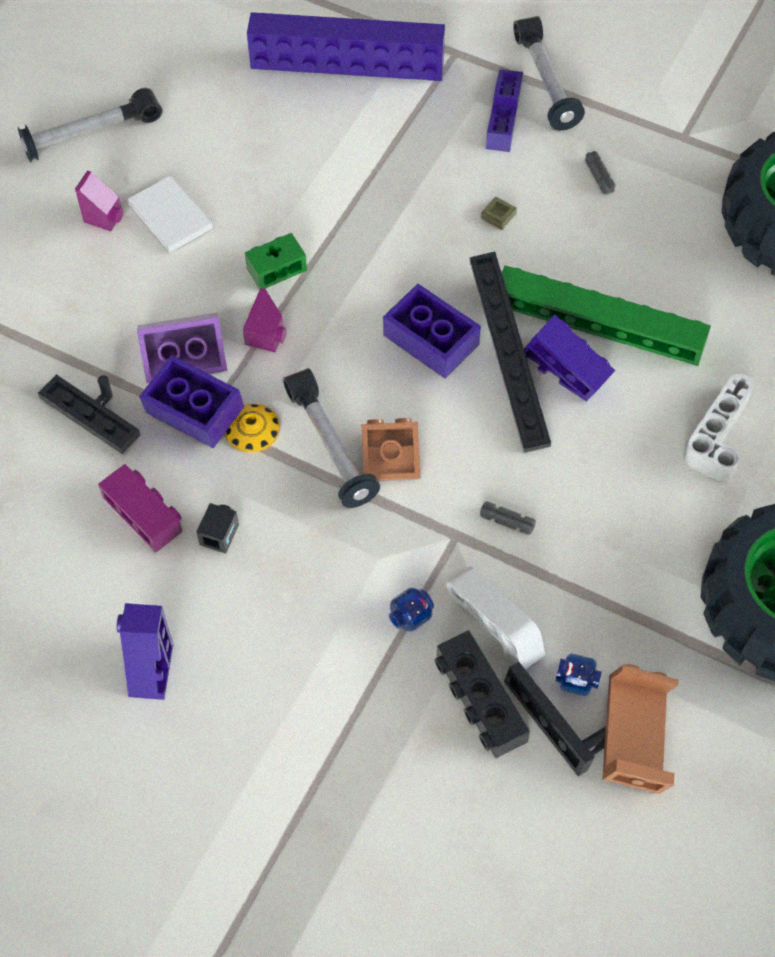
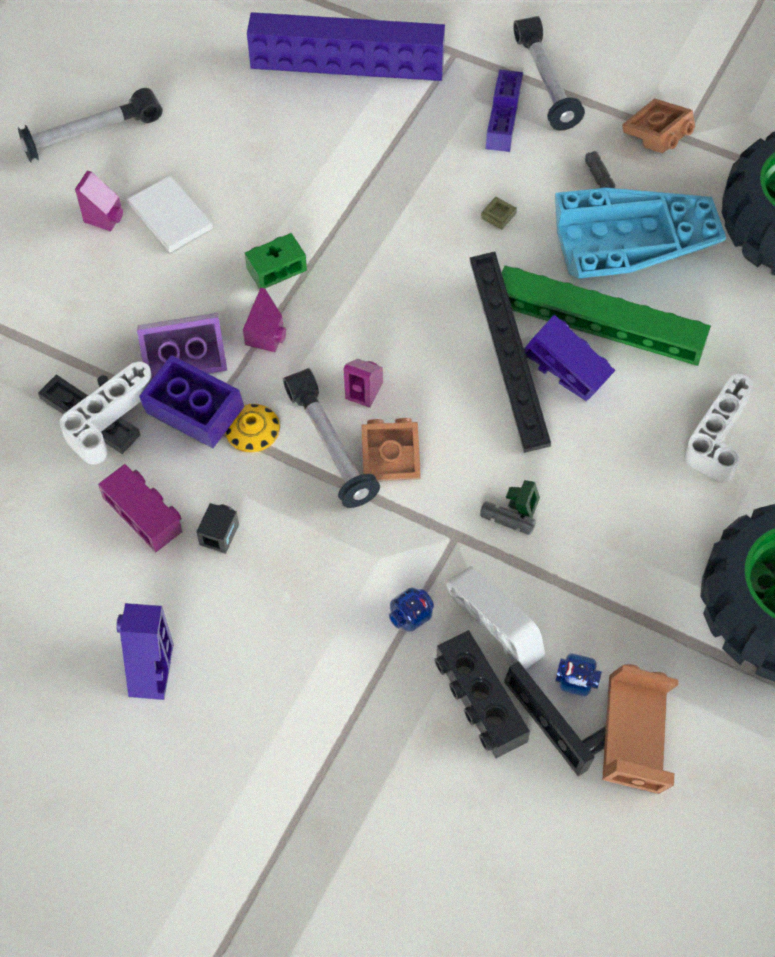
(128, 384): none -> white beam
(362, 381): none -> magenta slope
(431, 330): dark purple brick -> none
(524, 498): none -> dark green tile
(631, 229): none -> medium azure wedge
(660, 125): none -> nougat plate

